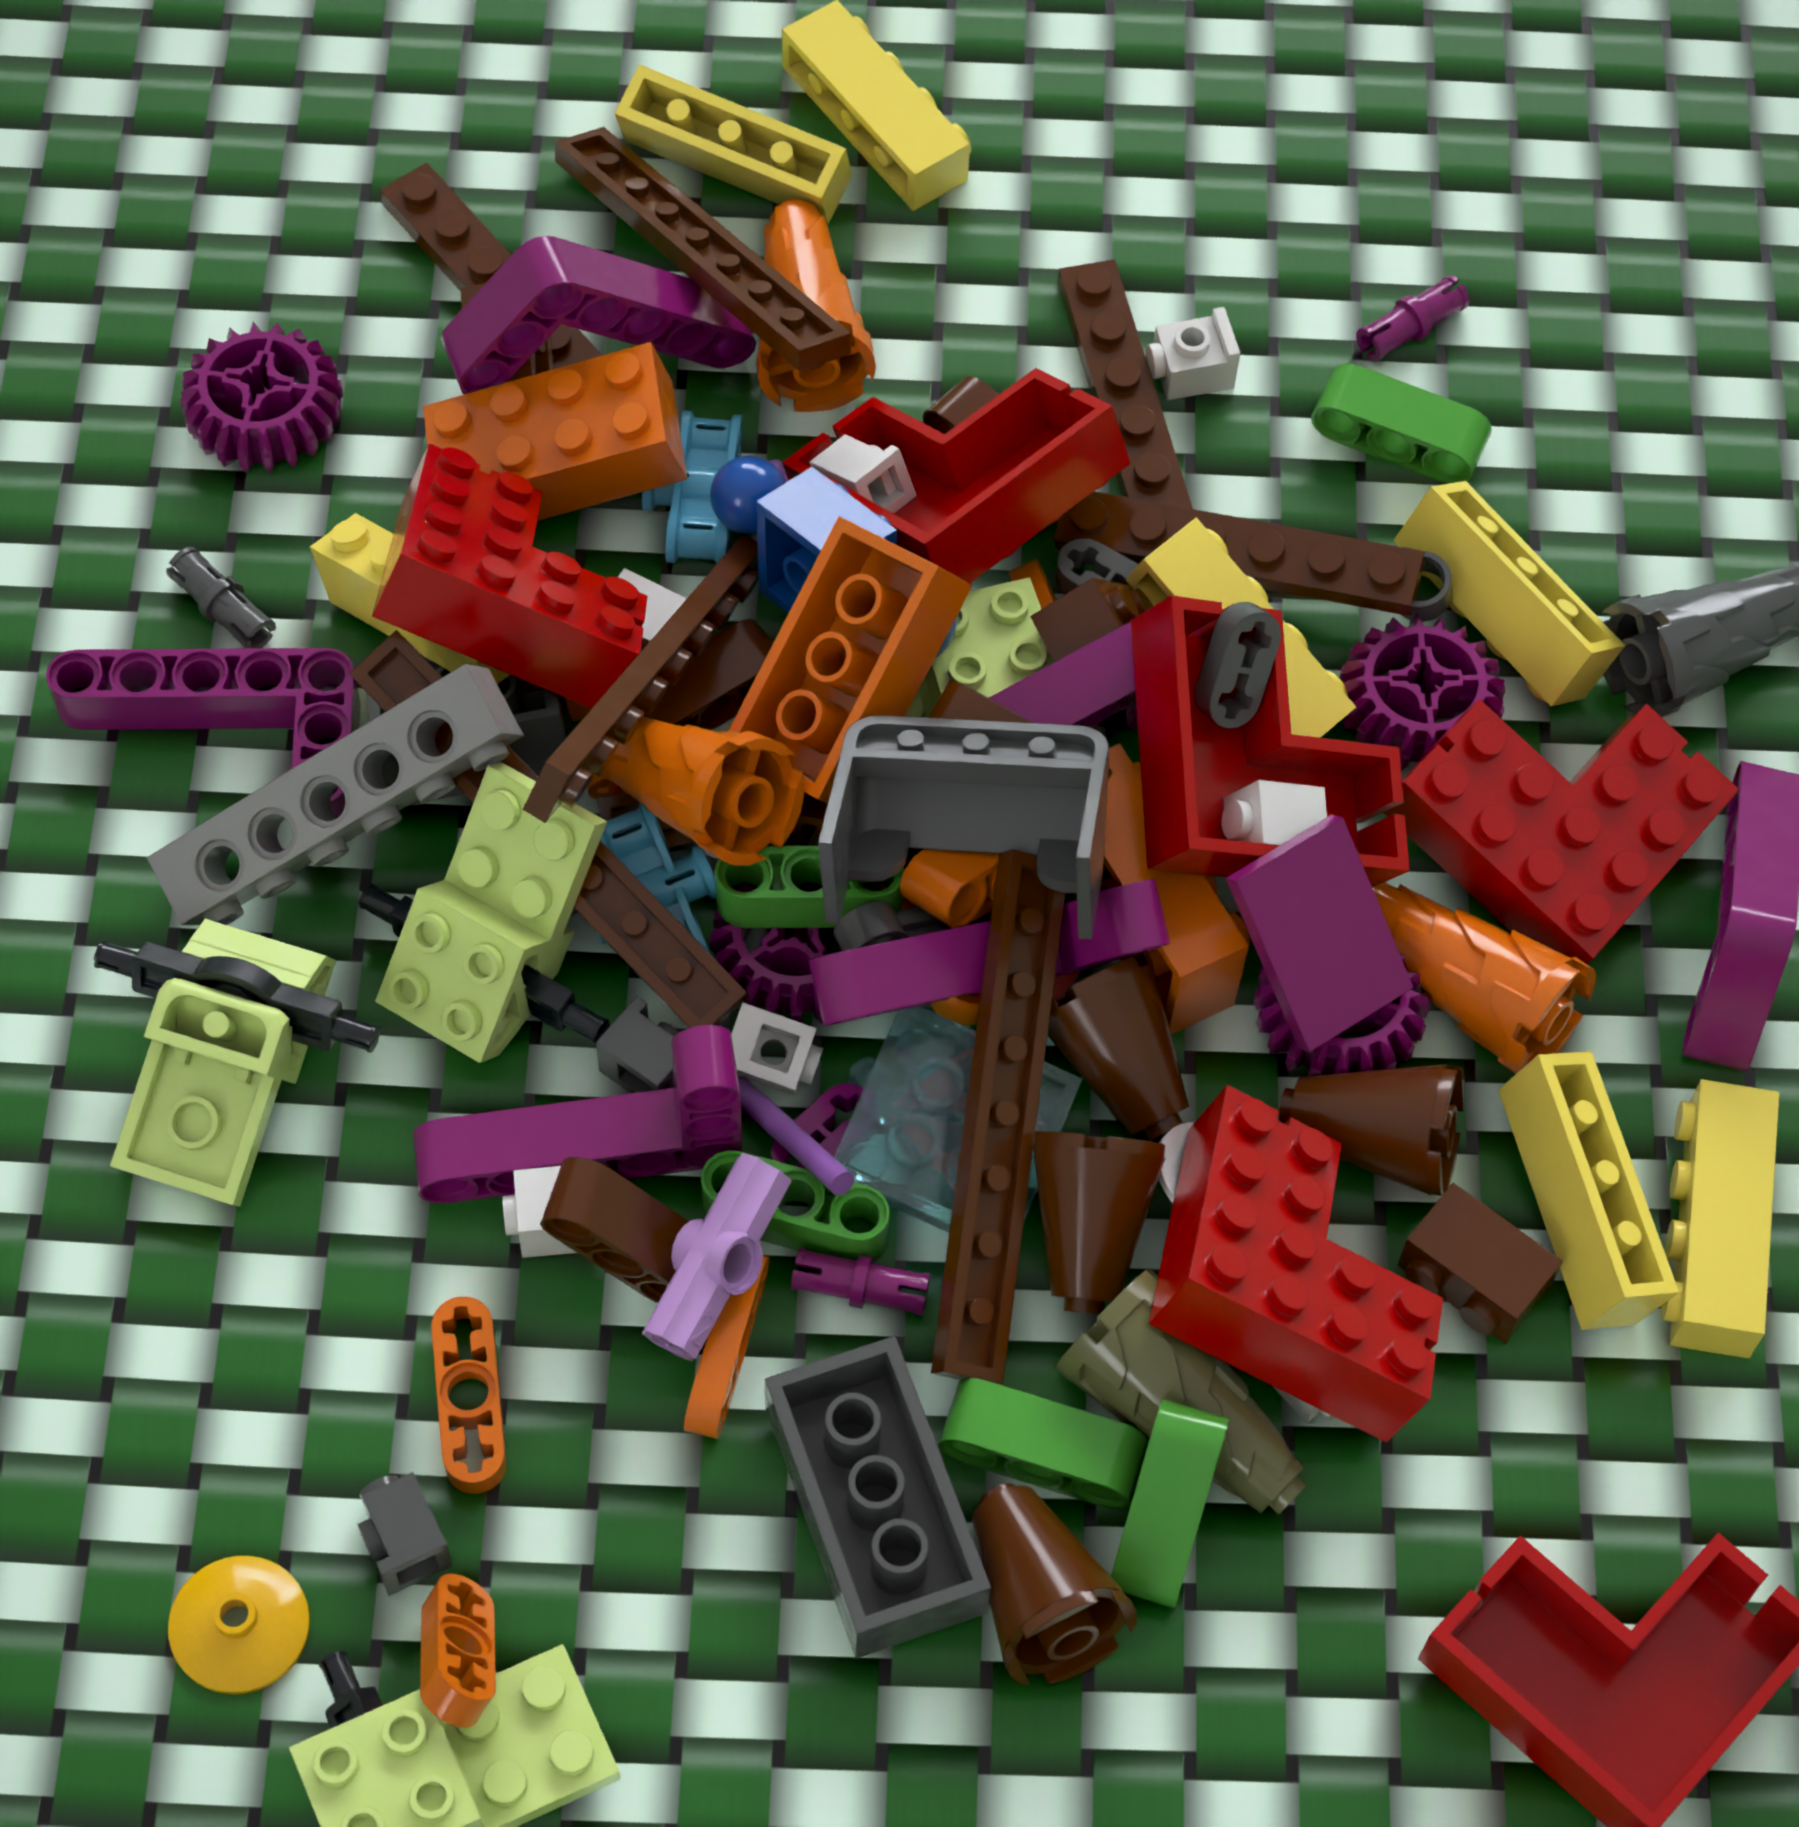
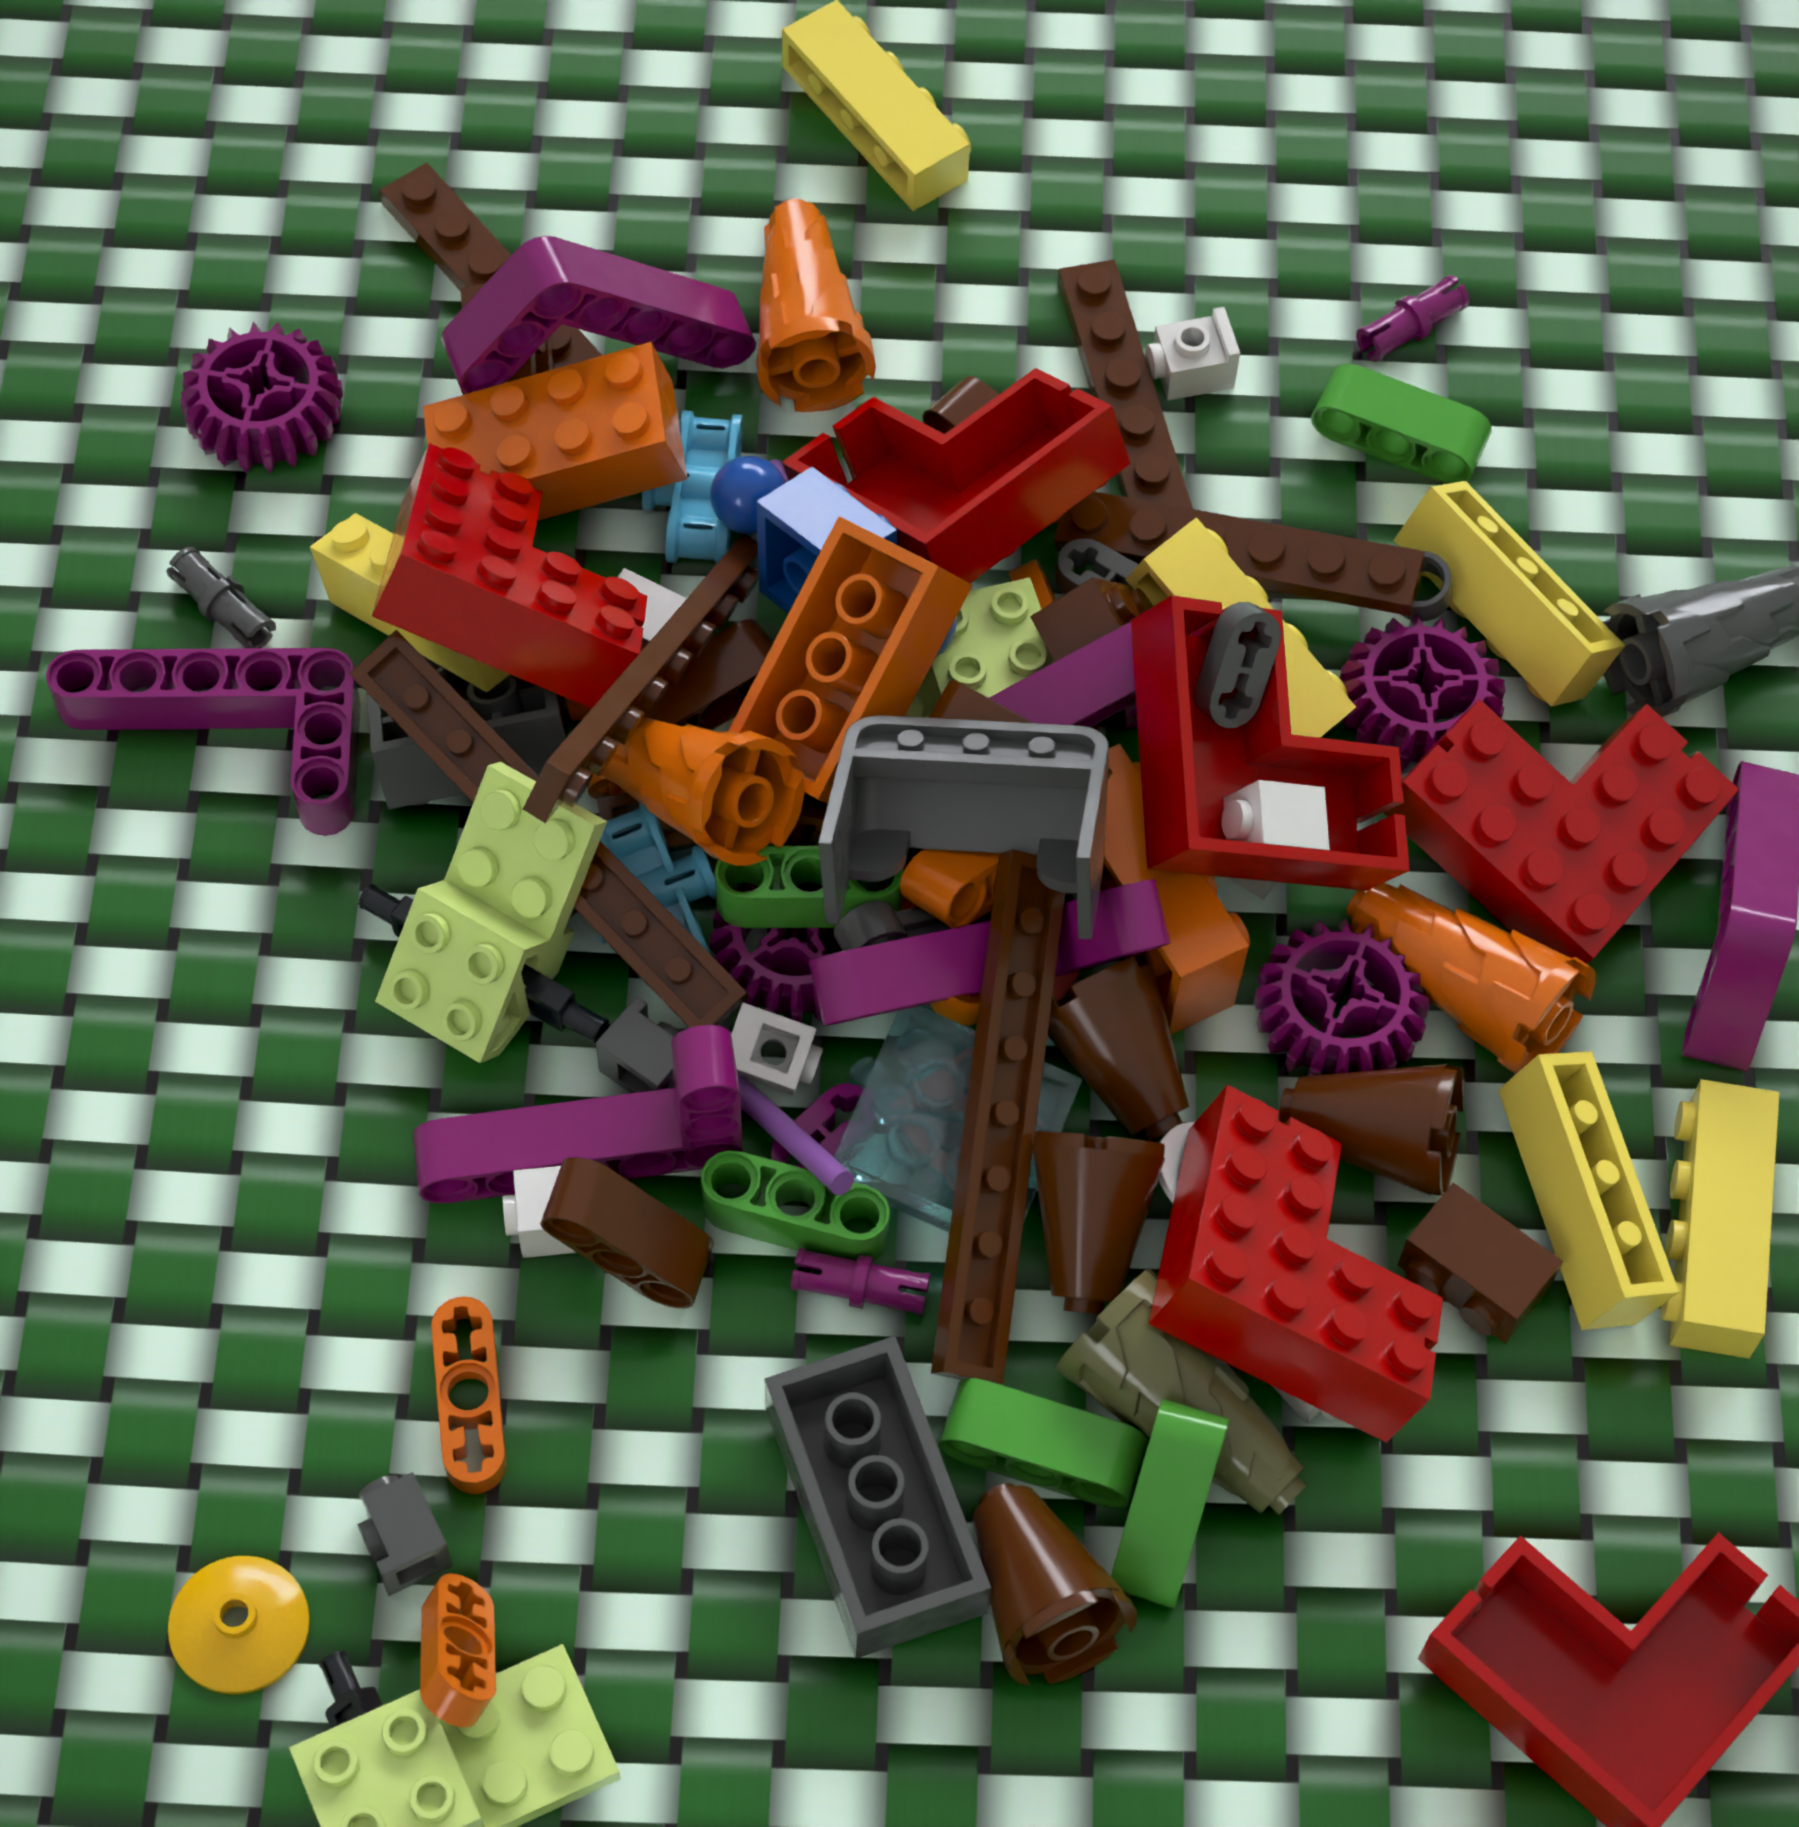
(195, 864): light grey brick -> none
(223, 1036): yellowish green piece -> none
(704, 249): reddish brown plate -> none
(717, 1257): lavender piece -> none
(723, 1360): orange beam -> none
(732, 142): light yellow brick -> none
(868, 471): white brick -> none
(1319, 932): magenta tile -> none

